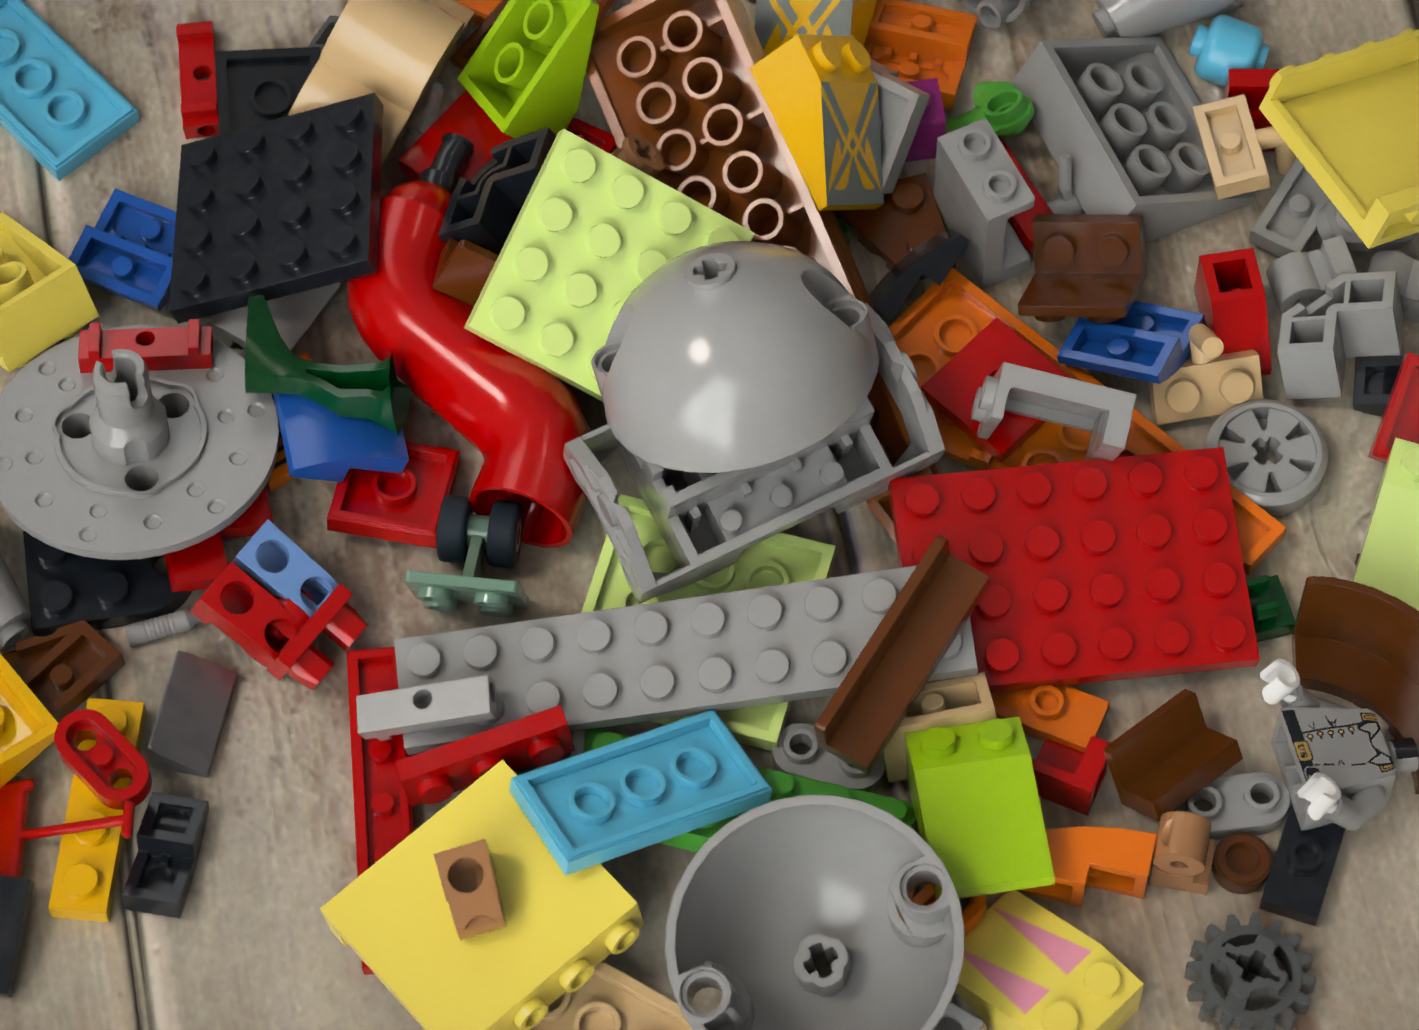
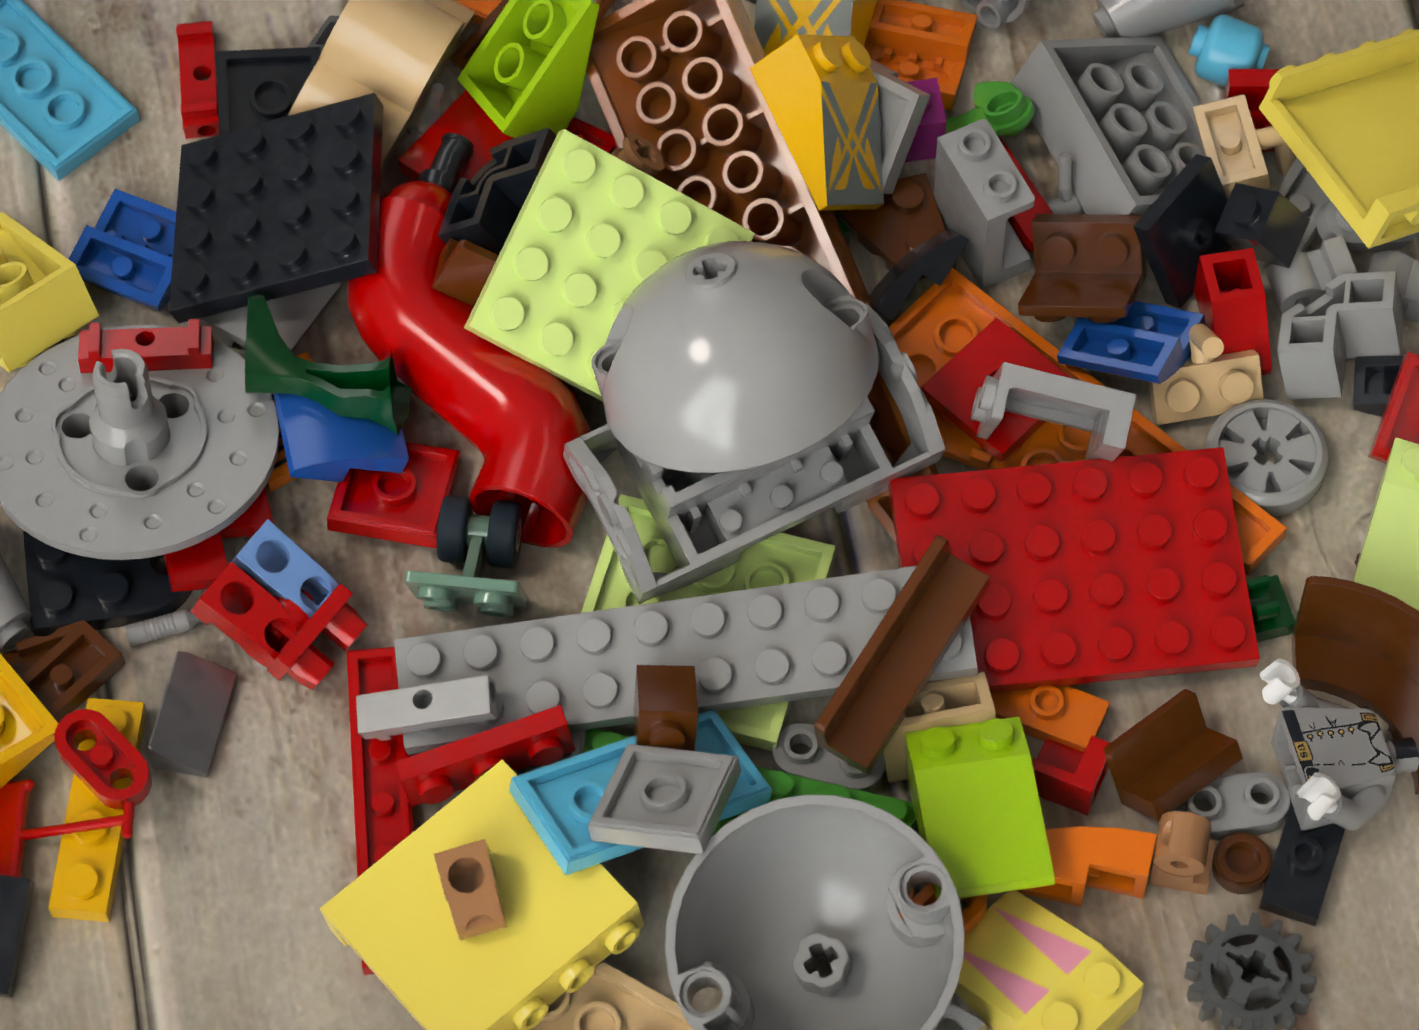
(166, 855): black slope -> none
(664, 798): none -> light grey plate
(665, 706): none -> reddish brown brick
(1183, 228): none -> black plate
(1262, 222): none -> black brick

